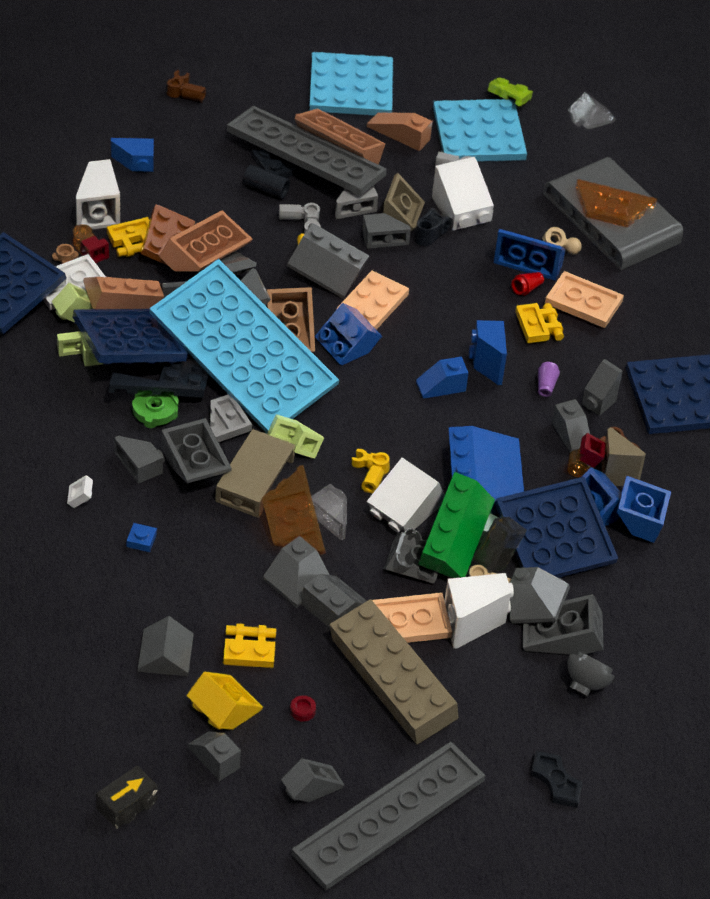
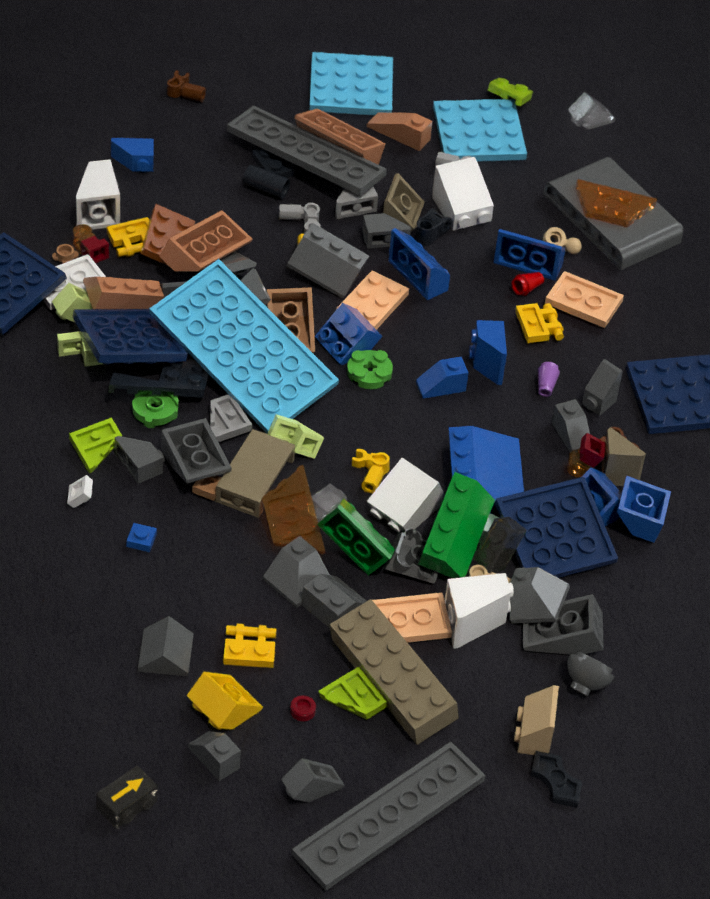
(95, 442): none -> lime wing
(206, 487): none -> medium nougat plate
(355, 694): none -> lime wing
(356, 537): none -> green slope
(362, 360): none -> bright green plate
(417, 265): none -> blue slope
(537, 721): none -> tan slope

